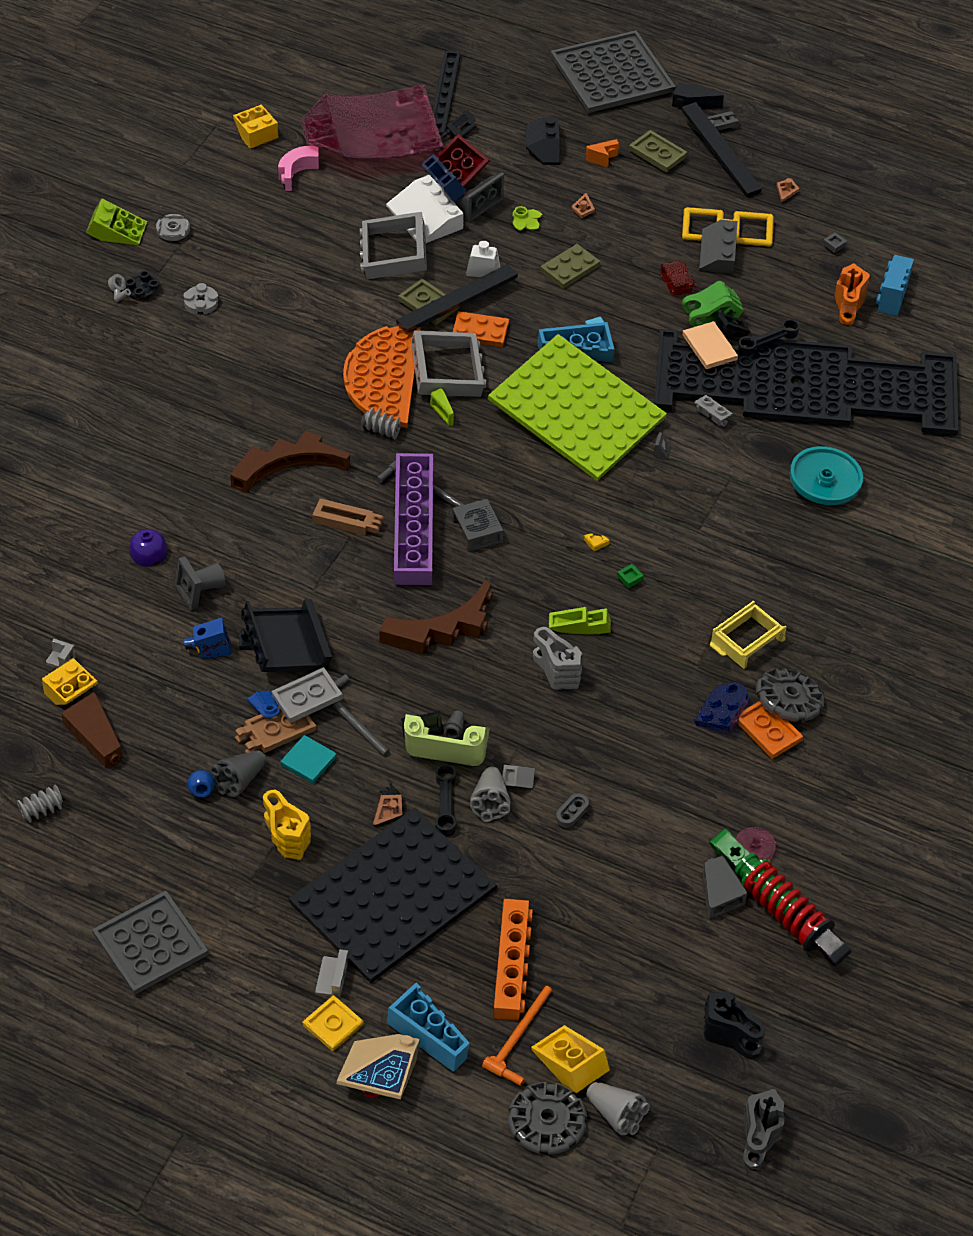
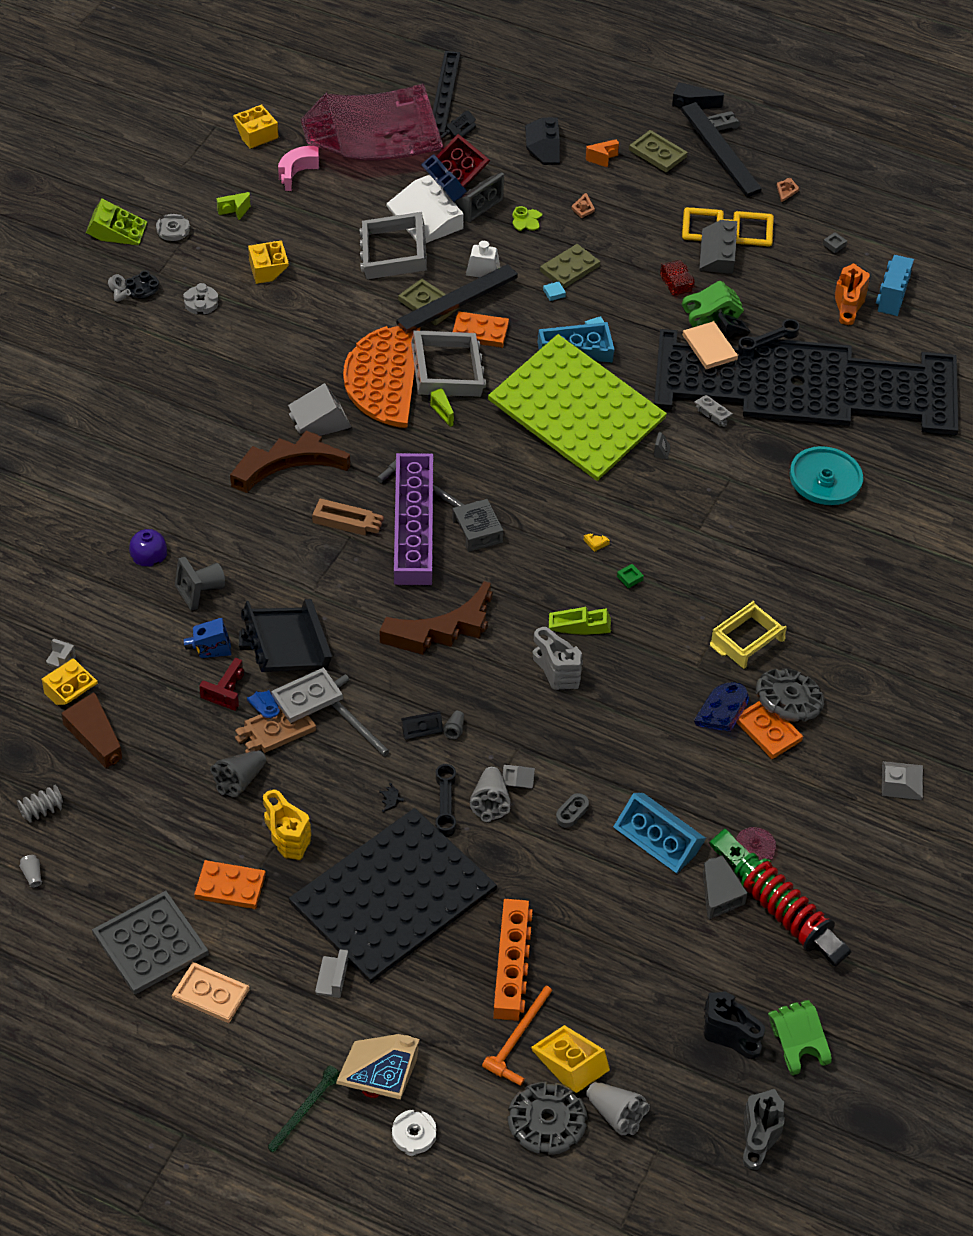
(31, 869): none -> light grey cone
(200, 782): blue piece -> none
(210, 992): none -> light nougat tile
(223, 692): none -> dark red bracket
(230, 884): none -> orange plate
(235, 203): none -> lime slope
(267, 261): none -> yellow slope
(308, 759): teal tile -> none
(318, 412): none -> light grey slope
(329, 1077): none -> clear green piece
(333, 1023): yellow tile -> none
(381, 423): light grey piece -> none
(388, 808): nougat piece -> none
(409, 1143): none -> white plate
(419, 1018): dark azure wedge -> none
(467, 751): yellowish green windscreen -> none
(554, 291): none -> medium azure tile
(612, 71): dark grey plate -> none
(659, 832): none -> dark azure slope
(799, 1034): none -> bright green piece
(902, 780): none -> light grey slope

